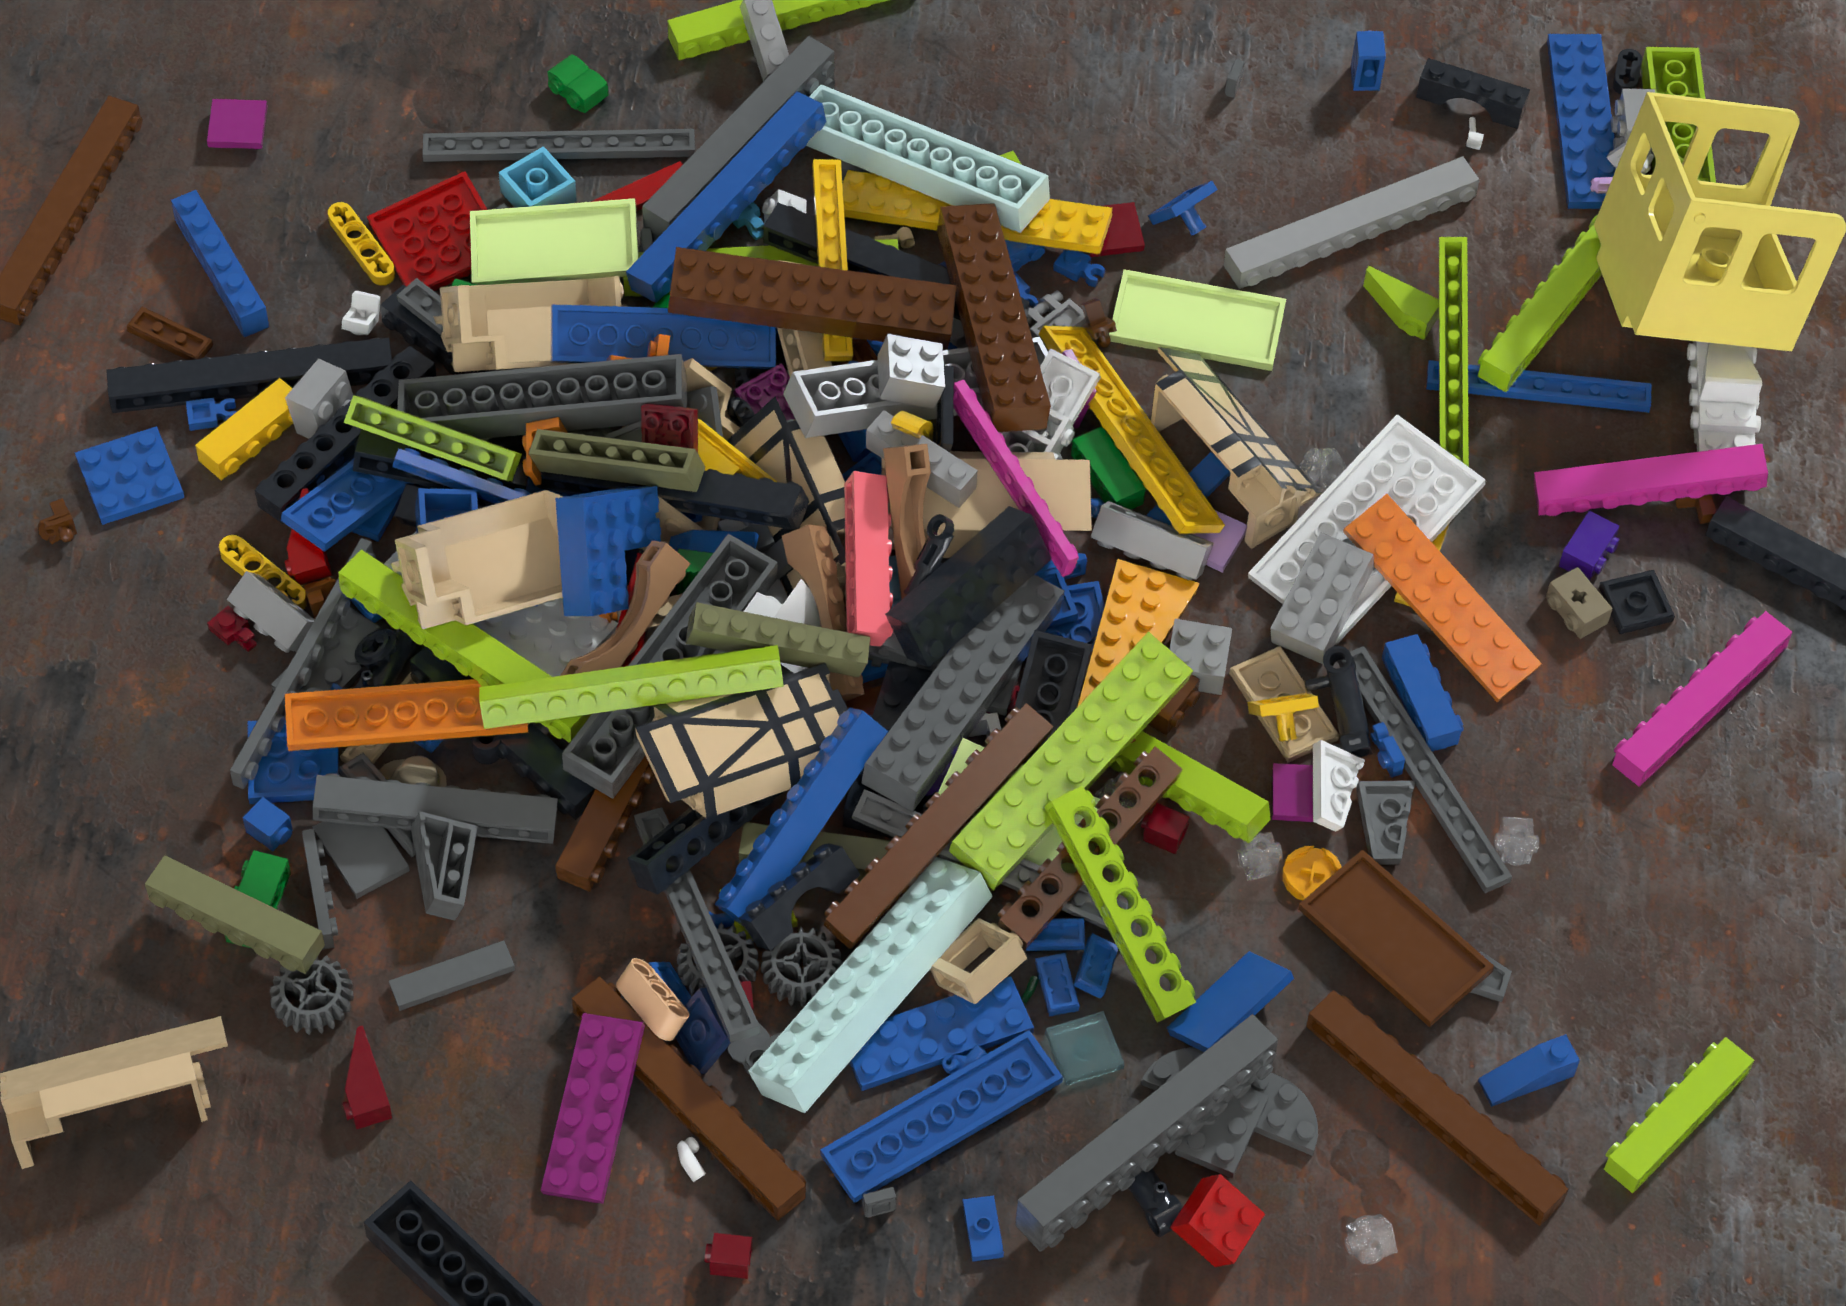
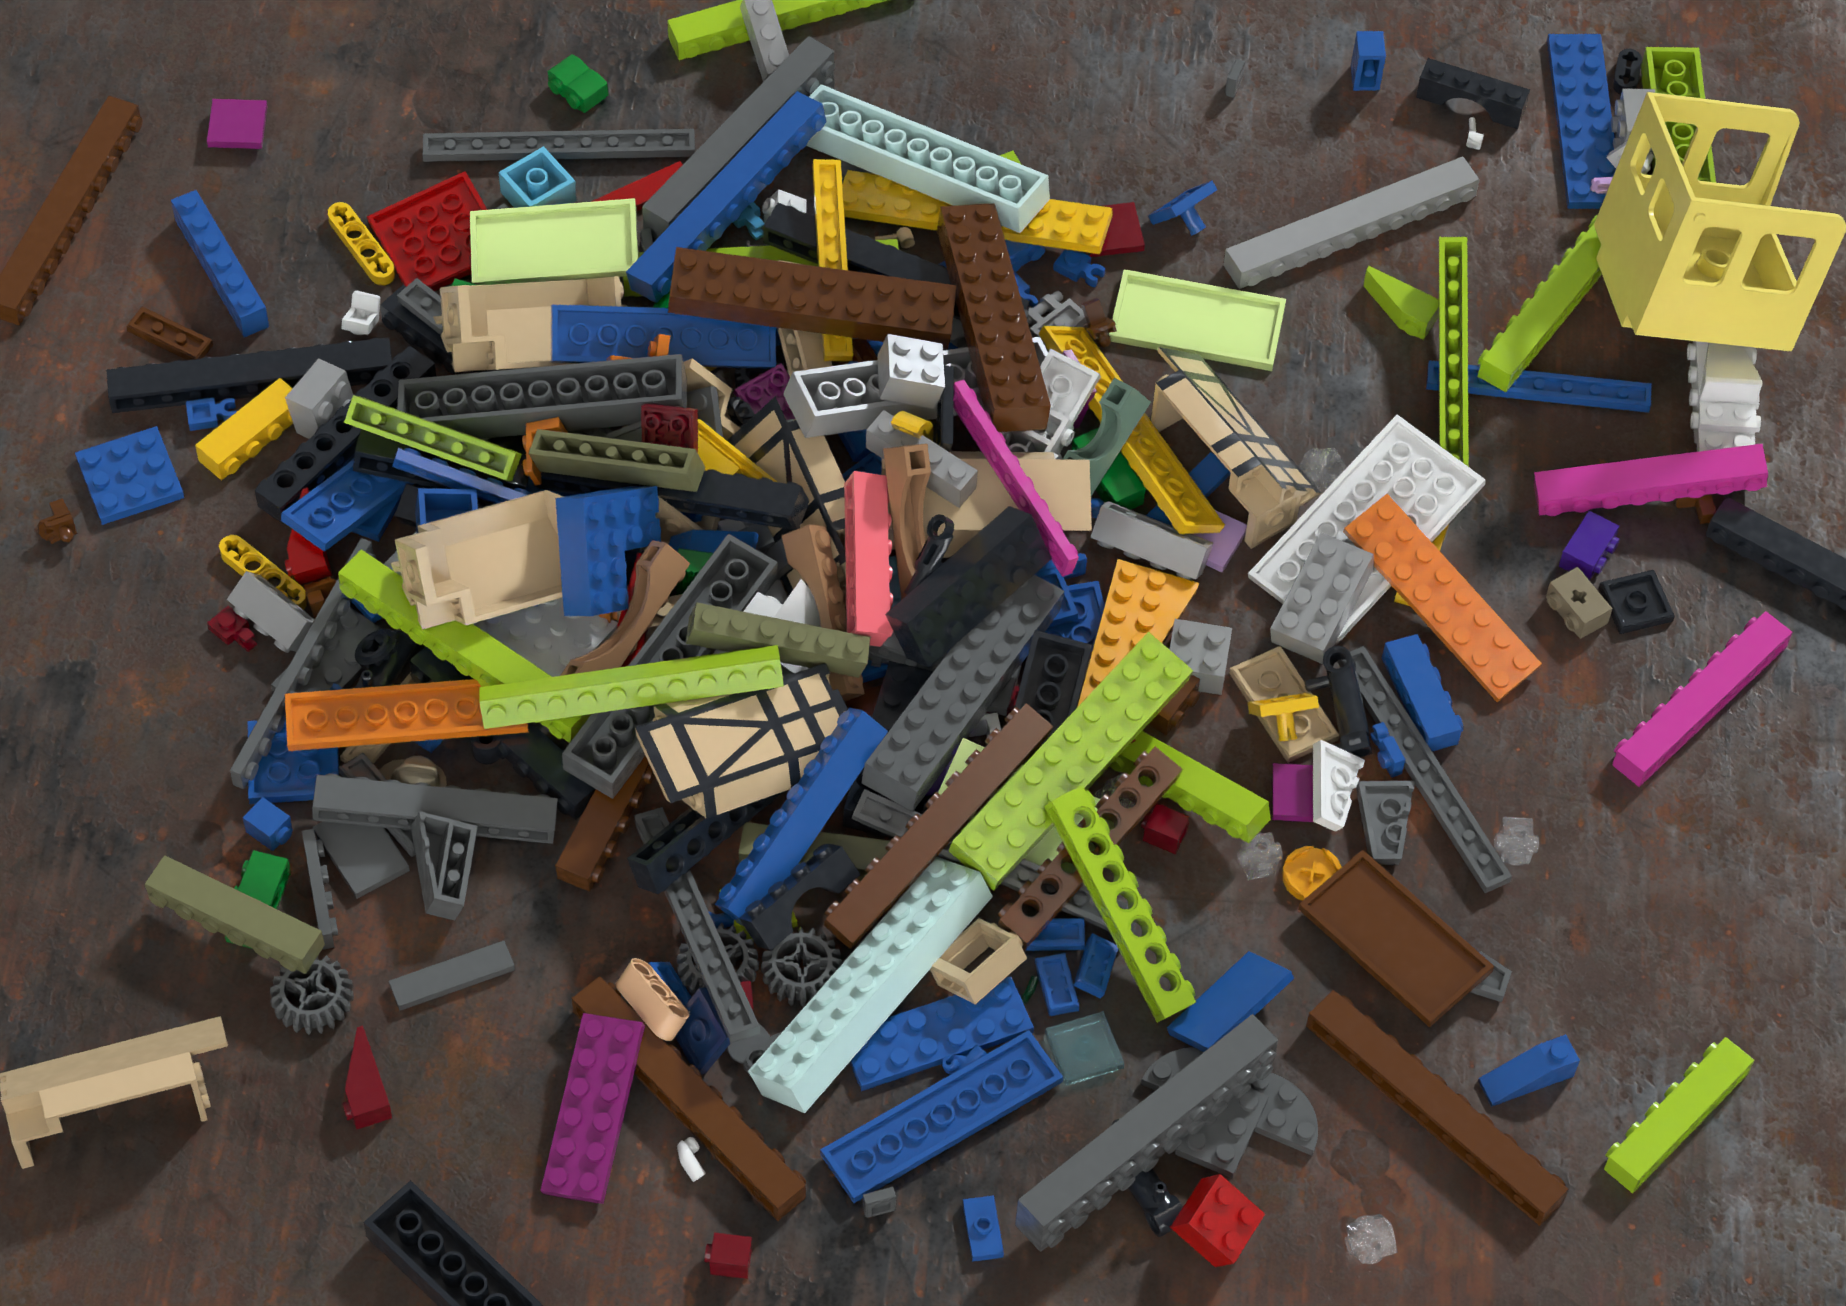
(1121, 412): none -> sand green arch

